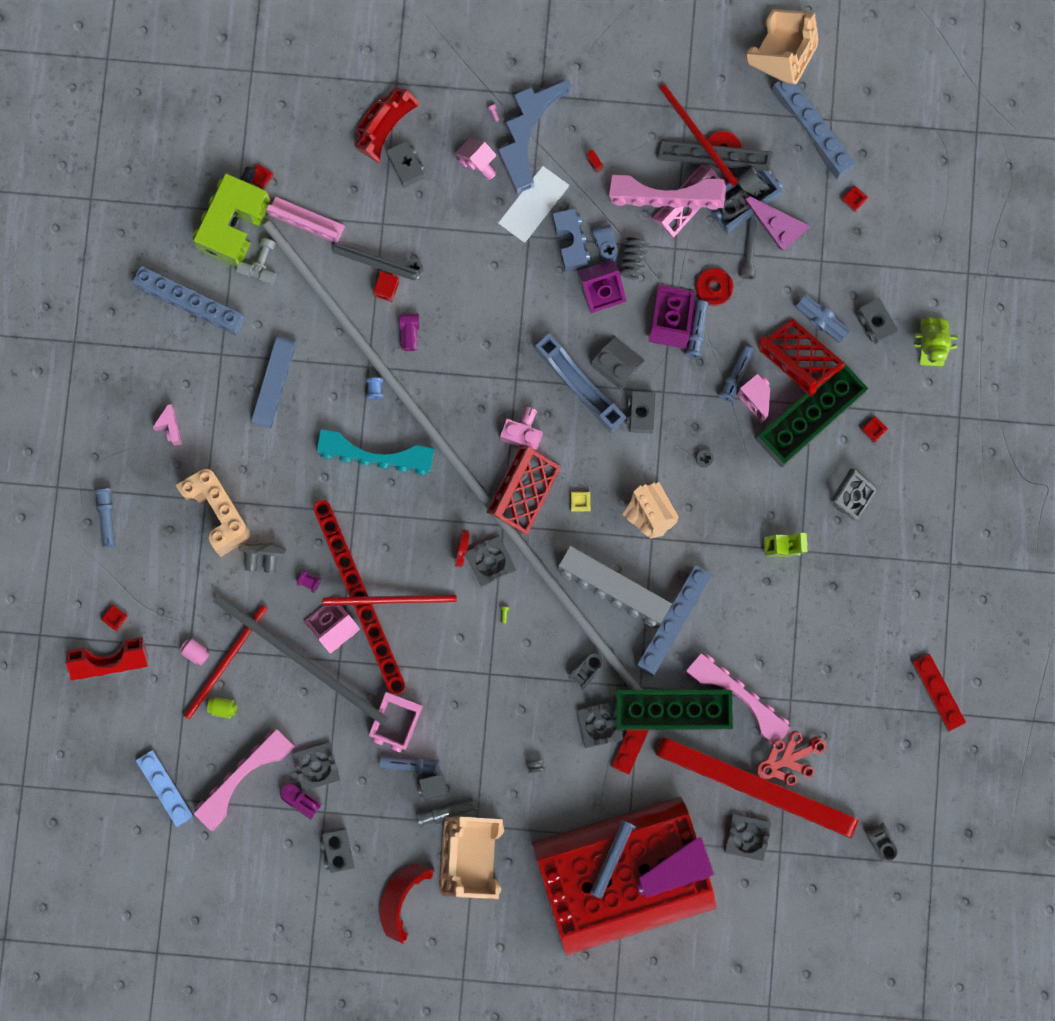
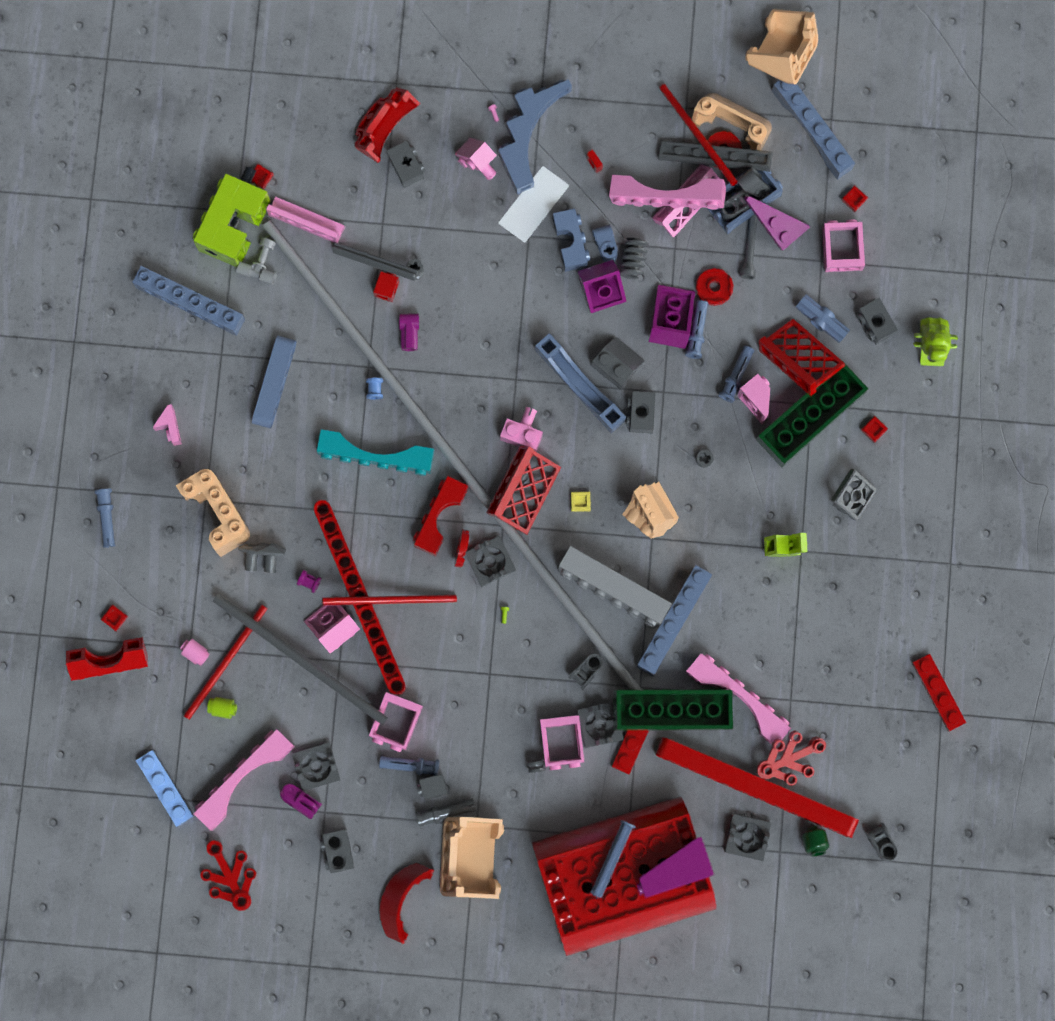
(230, 878): none -> red plant
(451, 494): none -> red arch
(557, 722): none -> bright pink window
(716, 105): none -> light nougat windscreen
(815, 841): none -> dark green head
(844, 264): none -> bright pink window

